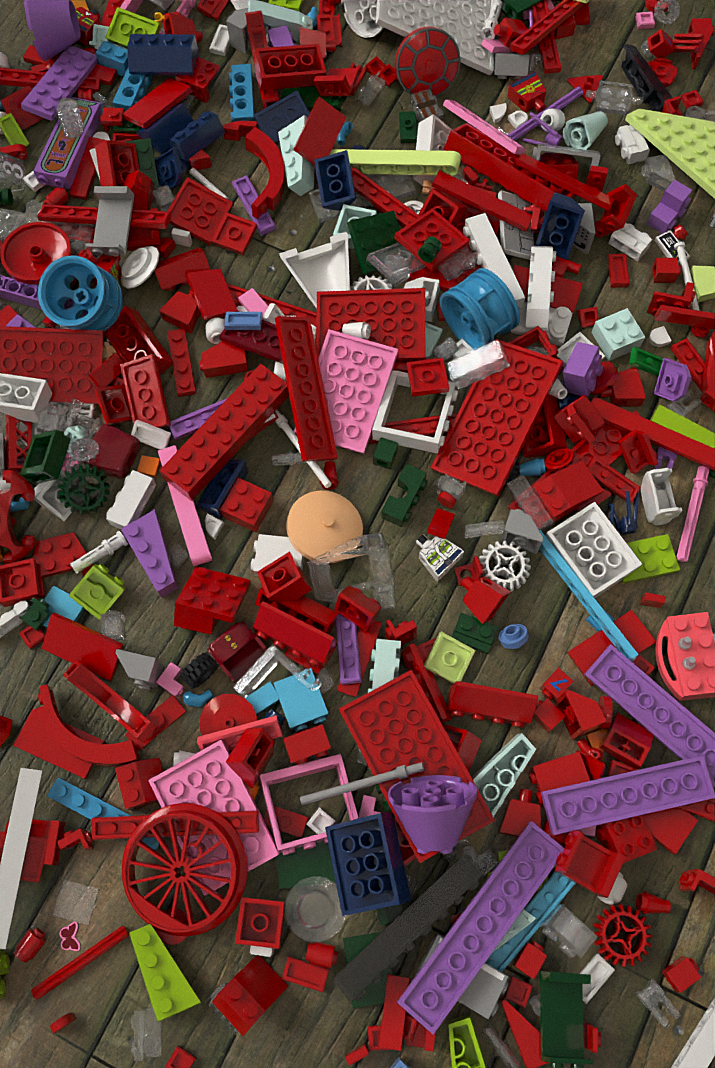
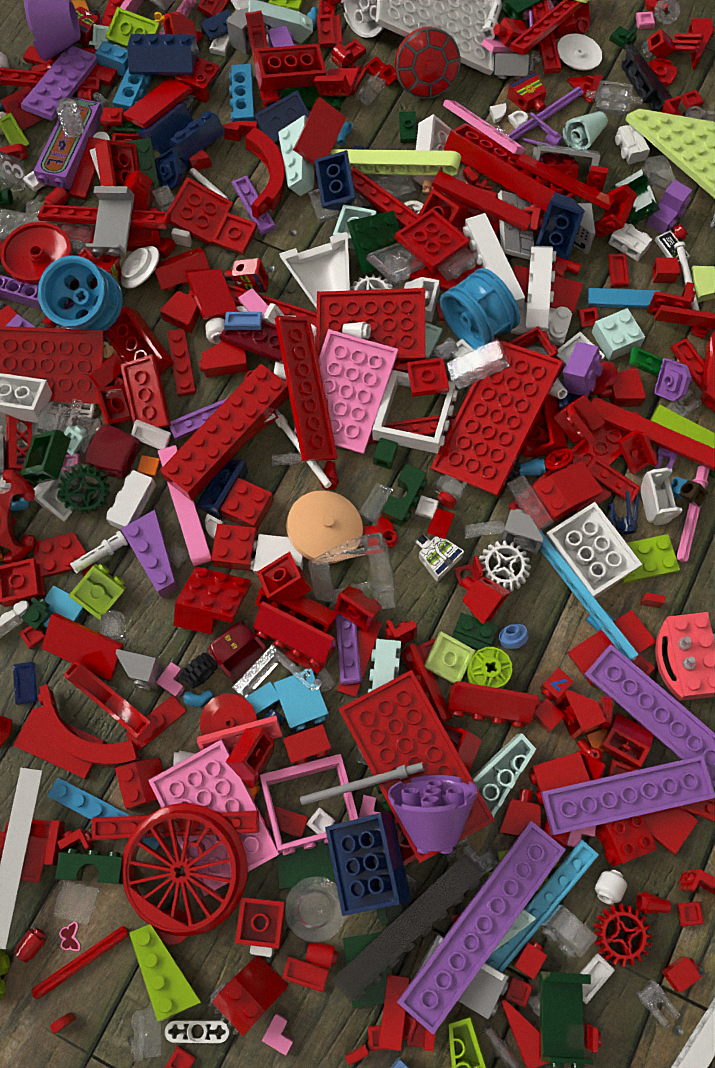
(25, 683): none -> clear blue tile
(72, 865): none -> dark green arch
(79, 445): clear gear -> none
(181, 1024): none -> white beam
(215, 26): none -> dark blue bracket
(234, 547): none -> red brick
(249, 274): none -> red torso
(275, 1037): none -> bright pink piece
(310, 36): red torso -> none
(346, 55): none -> red plate
(375, 502): none -> clear tile
(386, 528): none -> red plate
(425, 105): clear brick -> none
(426, 507): none -> white tile
(430, 248): dark green wheel -> none
(485, 658): none -> lime wheel
(553, 118): white head -> none
(579, 52): none -> white piece
(582, 25): none -> red plate
(589, 864): red panel -> none
(619, 298): none -> dark azure tile
(622, 36): none -> dark green bracket
(645, 202): none -> dark green panel
(659, 337): white tile -> none
(688, 491): none -> dark brown leg
(690, 913): none -> red tile

